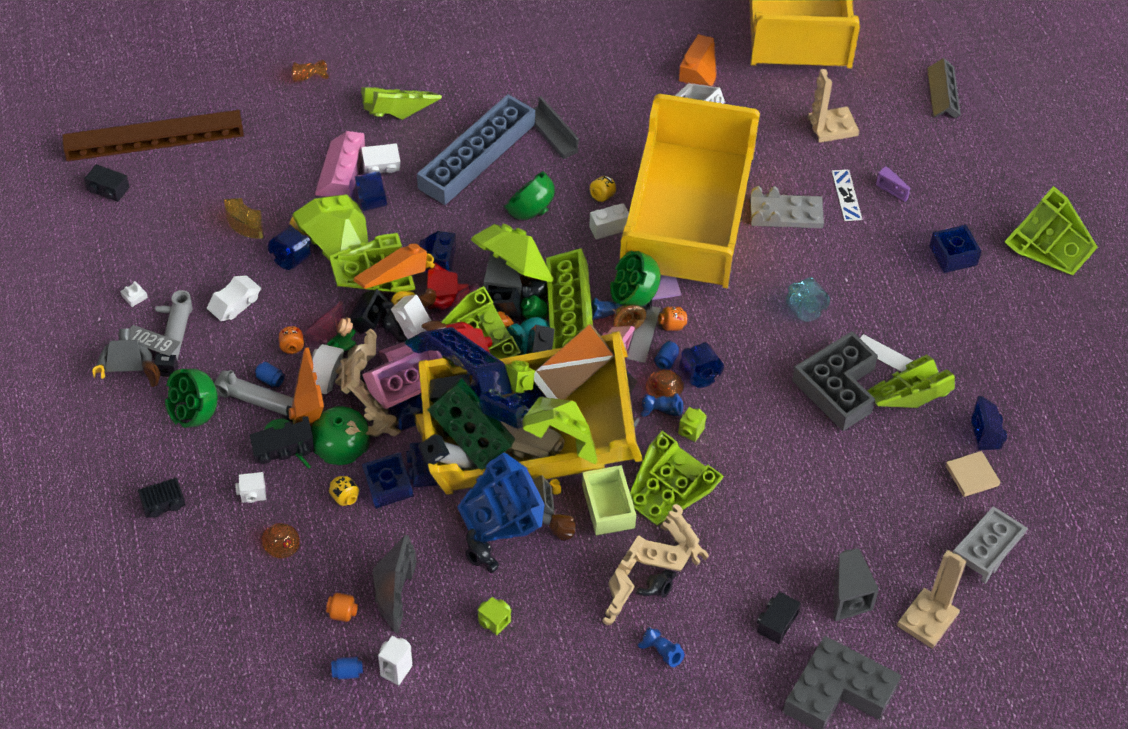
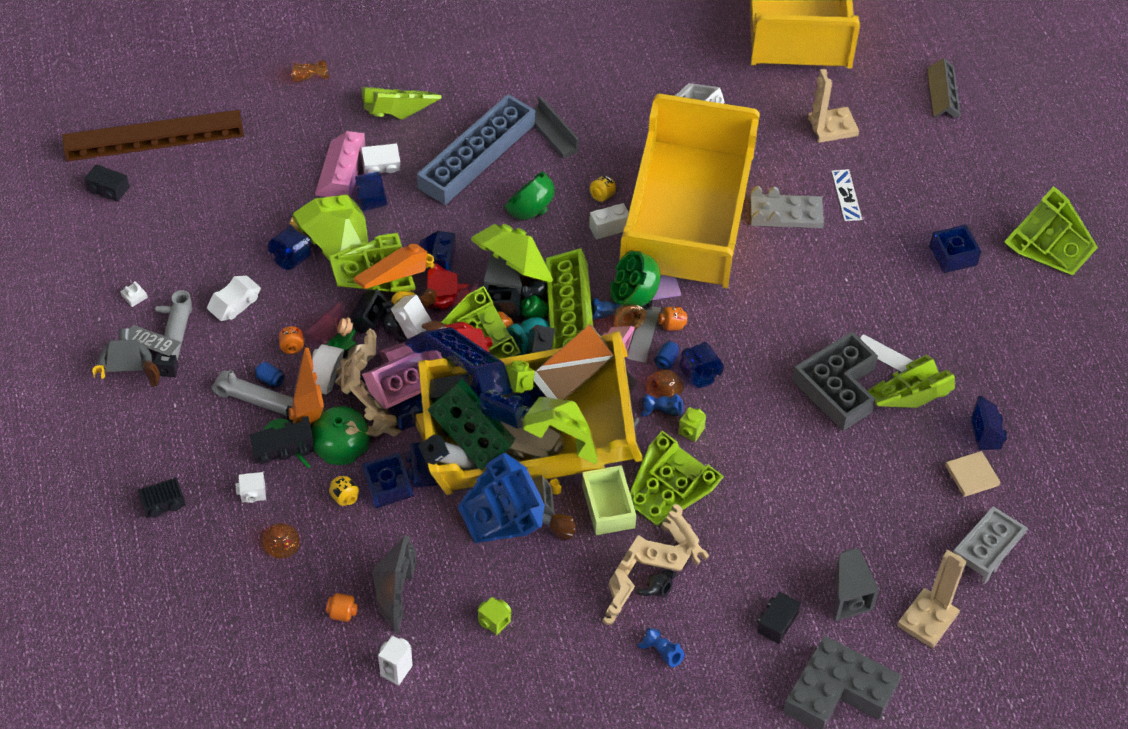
(197, 391): green cylinder -> none
(244, 219): clear yellow brick -> none
(346, 667): blue brick -> none
(480, 552): black piece -> none
(699, 62): orange wedge -> none
(807, 299): clear light blue brick -> none
(893, 184): medium lavender slope -> none

